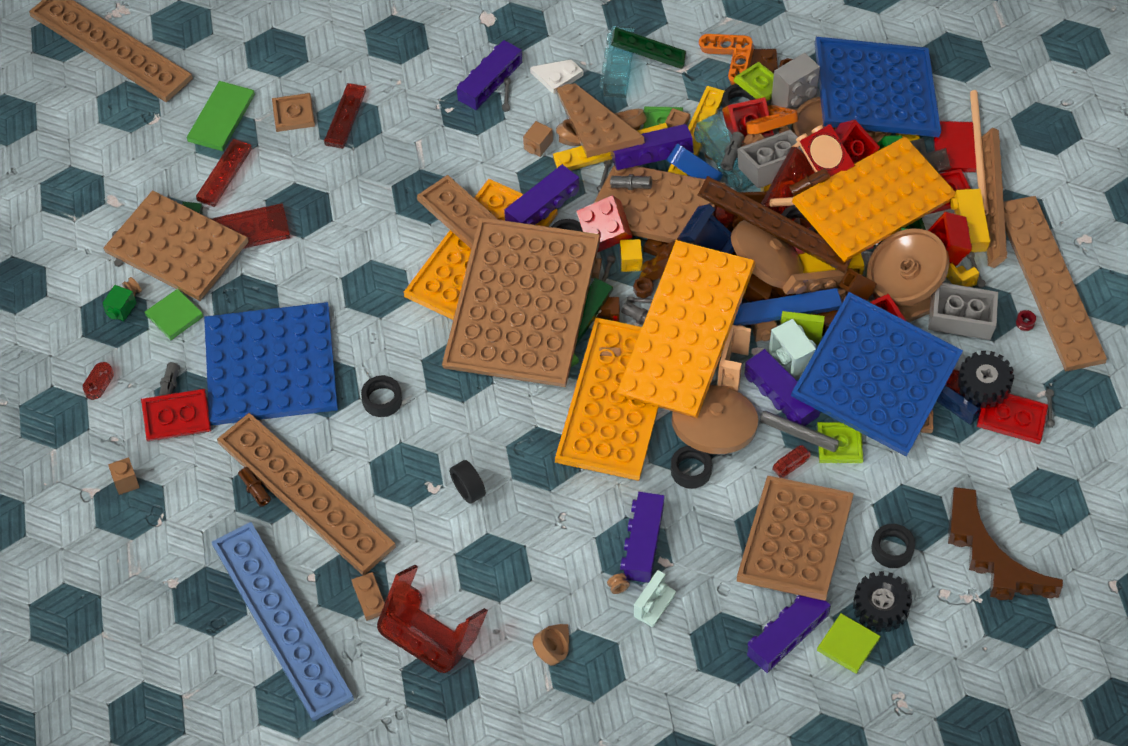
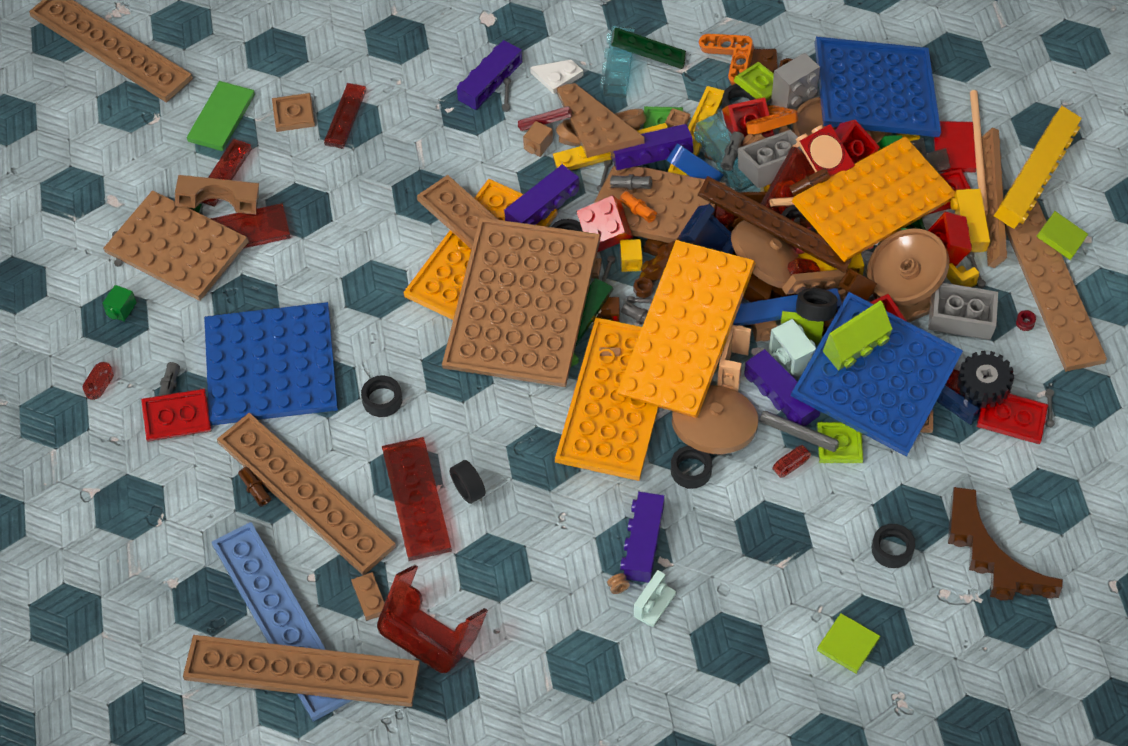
(123, 476): medium nougat brick -> none
(132, 285): medium nougat bush -> none
(174, 314): bright green tile -> none
(193, 190): none -> medium nougat arch
(302, 670): none -> medium nougat plate
(416, 499): none -> clear red plate
(545, 118): none -> dark red axle
(552, 643): medium nougat piece -> none
(638, 207): none -> orange pin
(787, 631): dark purple brick -> none
(795, 538): medium nougat plate -> none
(802, 265): none -> clear red beam
(816, 304): none -> black tyre
(858, 336): none -> lime slope
(887, 592): black wheel -> none
(1037, 168): none -> yellow brick
(1062, 235): none -> lime tile

